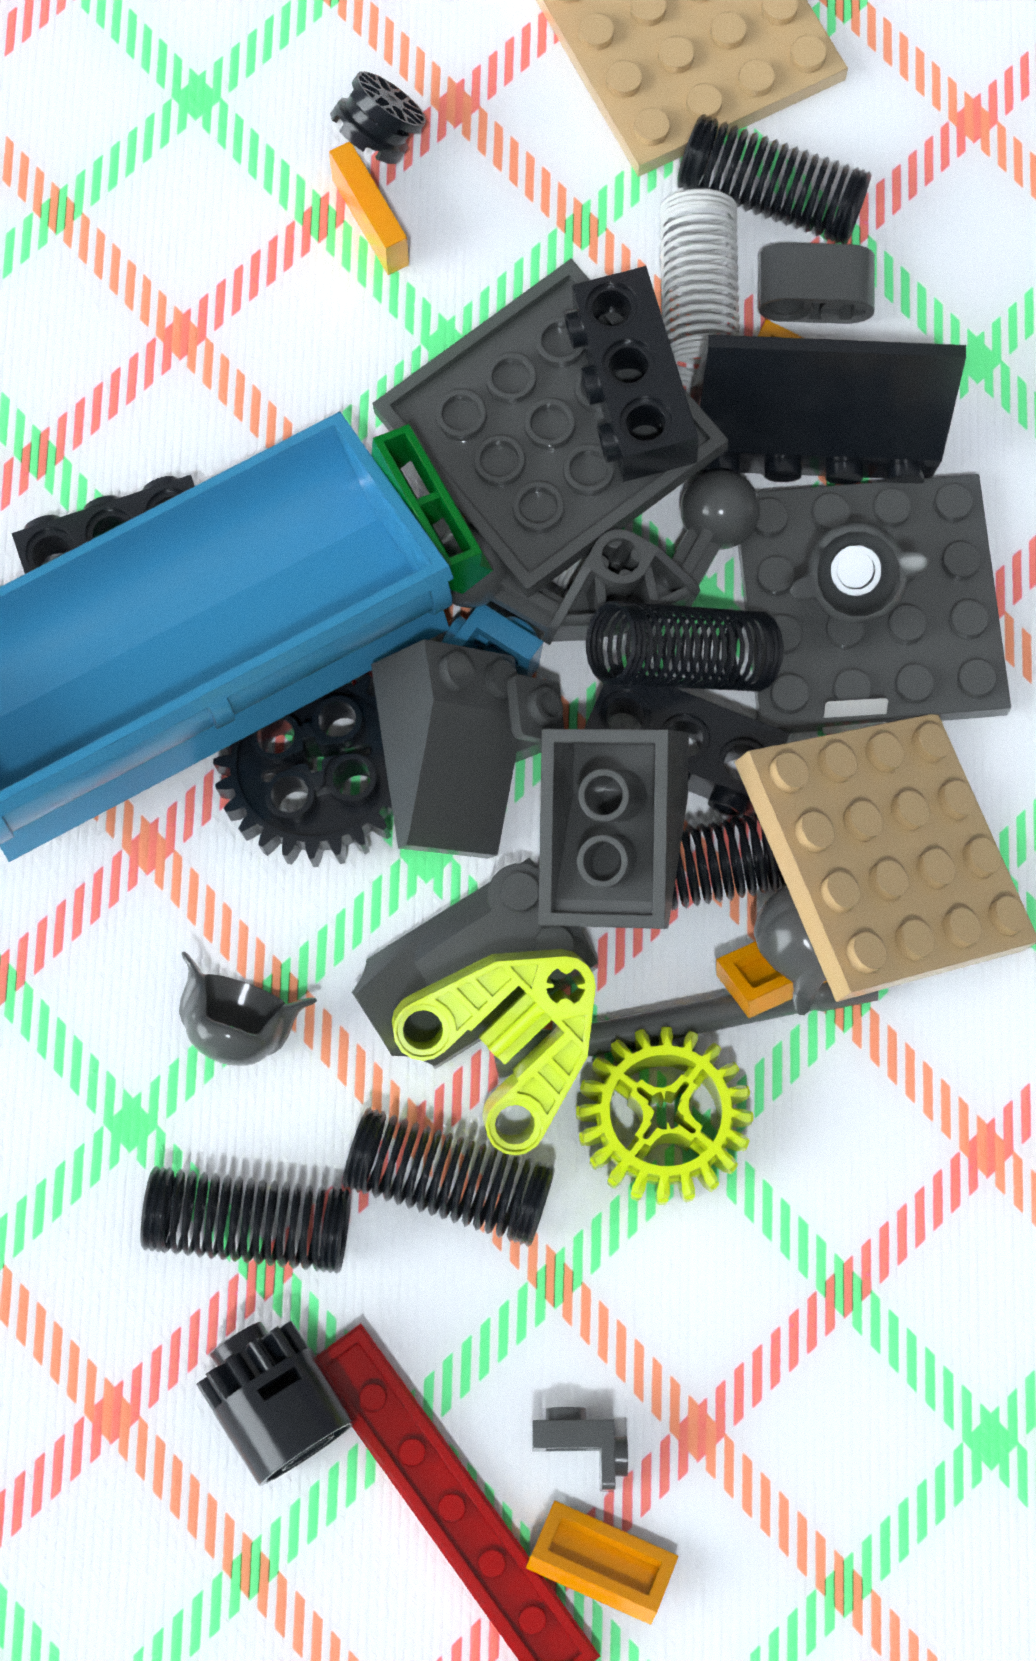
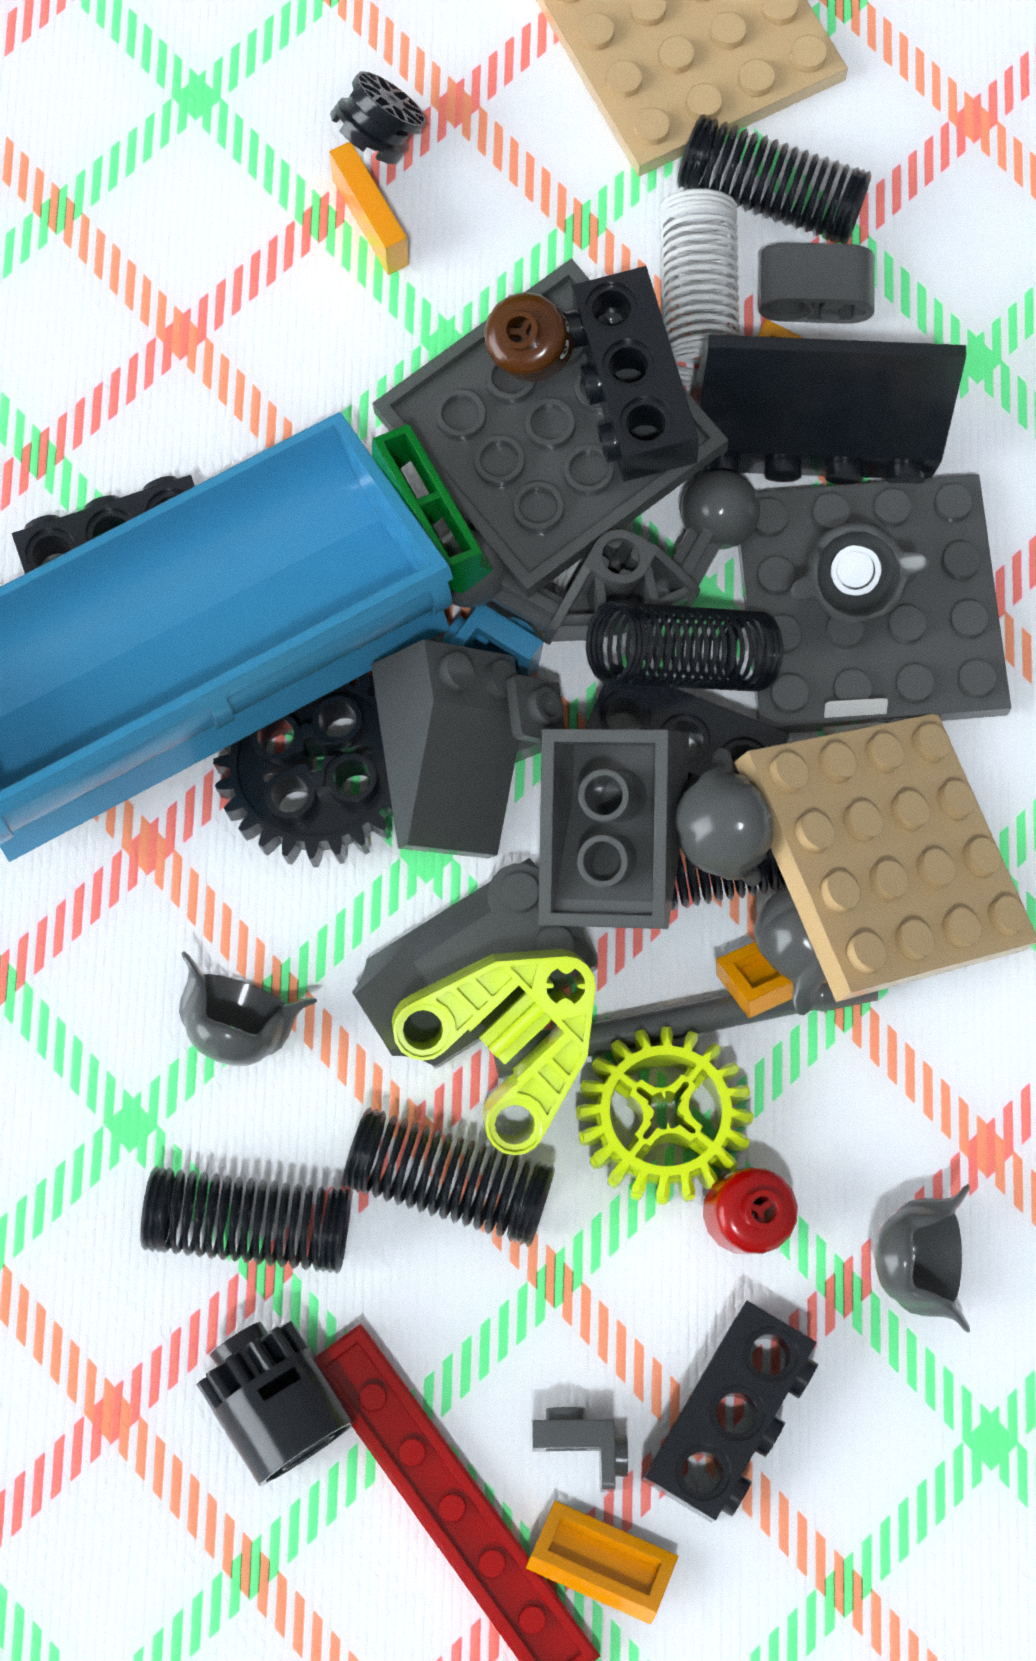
(539, 354): none -> reddish brown head
(724, 823): none -> dark grey hair
(730, 1209): none -> red head
(732, 1375): none -> black brick
(933, 1235): none -> dark grey hair

